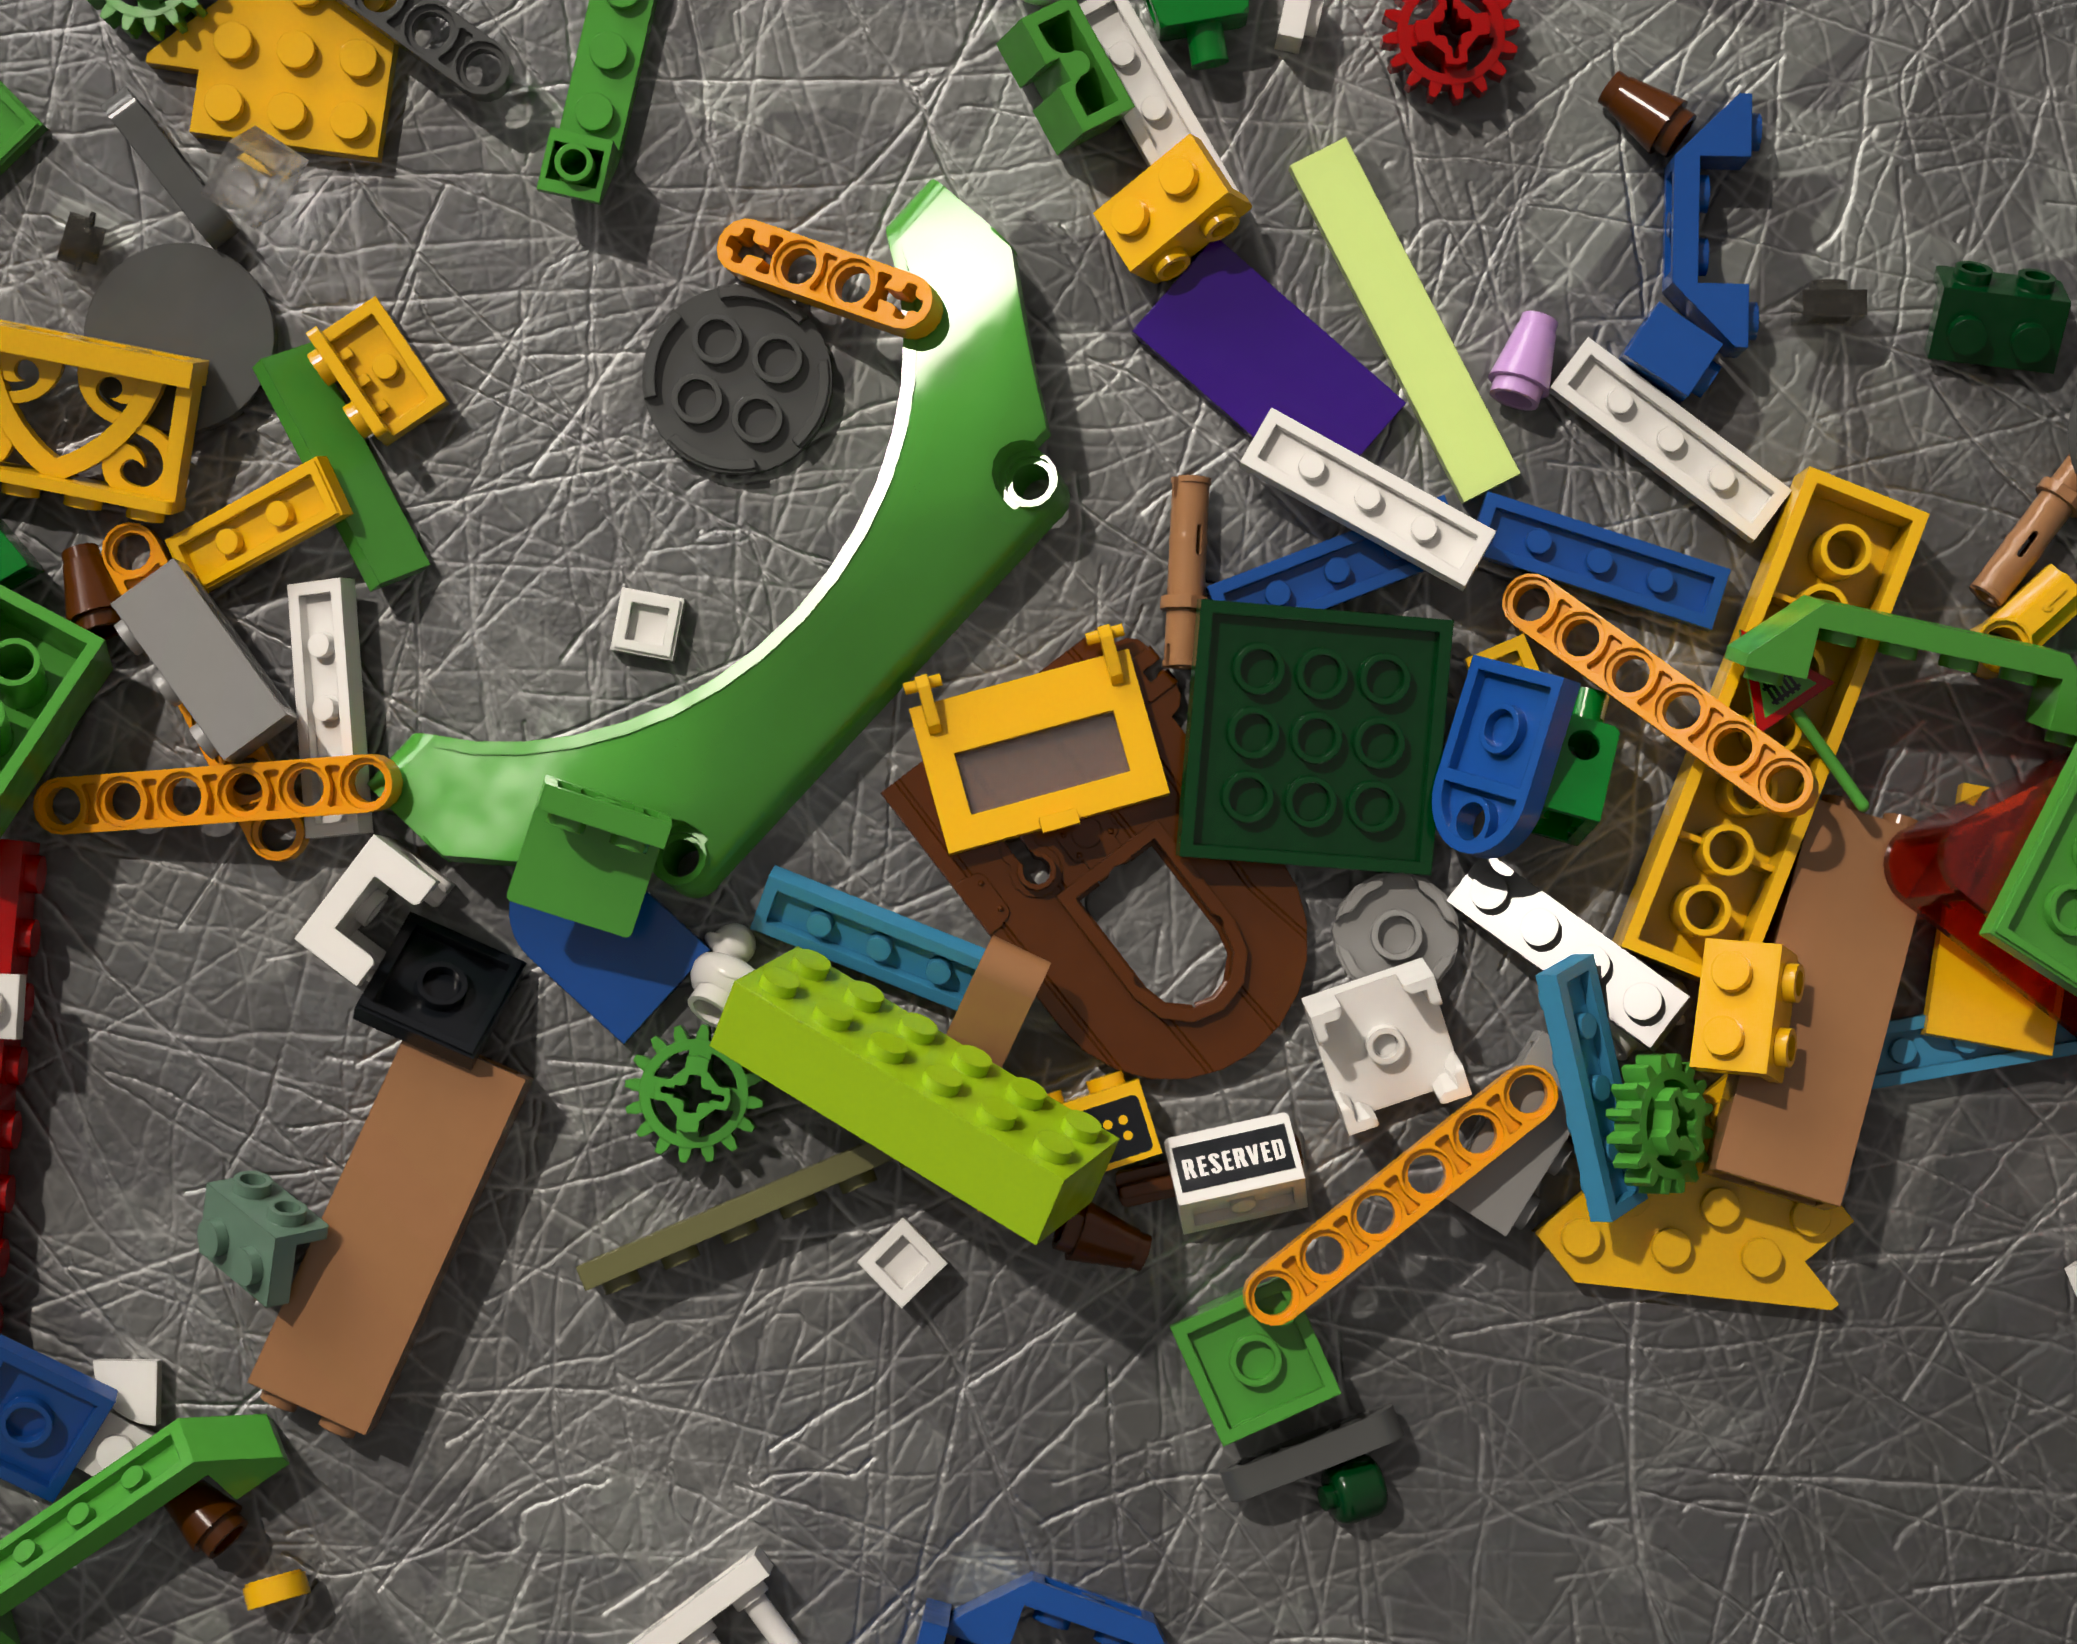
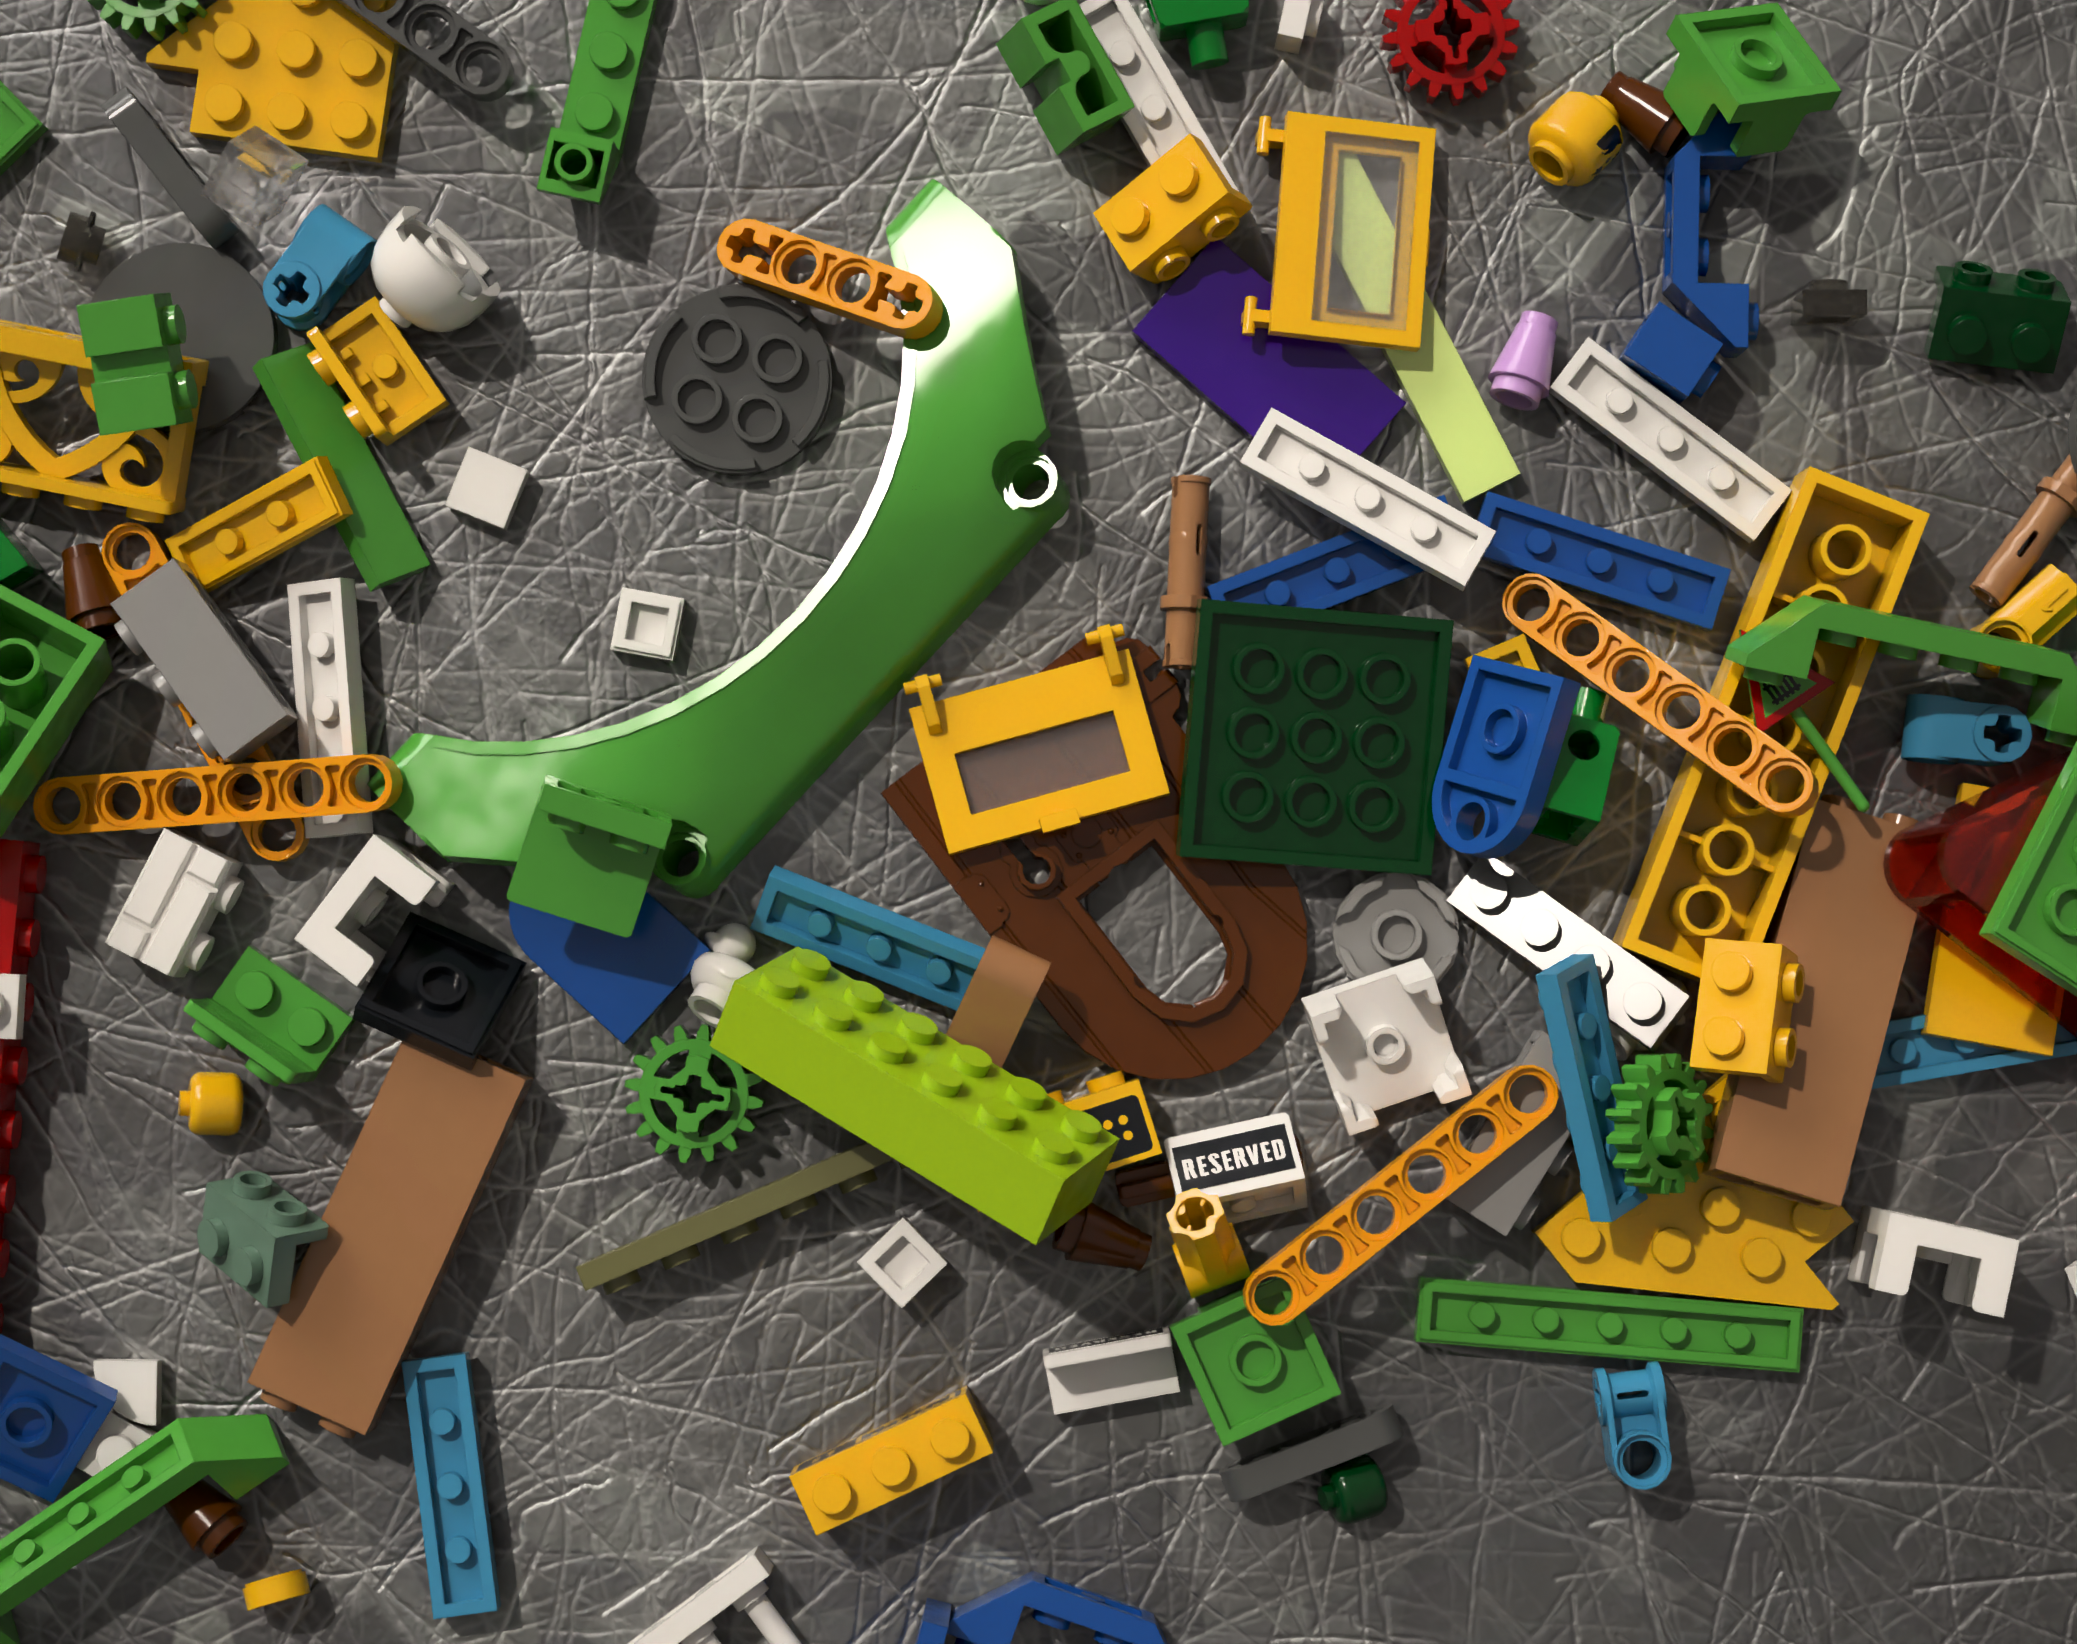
(137, 363): none -> bright green brick
(176, 904): none -> white brick
(213, 1103): none -> yellow piece
(272, 1020): none -> bright green bracket
(322, 261): none -> dark azure piece
(429, 275): none -> white cylinder
(451, 1485): none -> dark azure plate
(487, 488): none -> white tile
(891, 1460): none -> yellow brick
(1111, 1370): none -> white panel
(1205, 1243): none -> yellow piece
(1348, 231): none -> piece
(1574, 139): none -> yellow head
(1608, 1324): none -> bright green tile
(1632, 1420): none -> dark azure piece
(1750, 69): none -> bright green panel
(1952, 731): none -> dark azure piece
(1977, 1260): none -> white panel

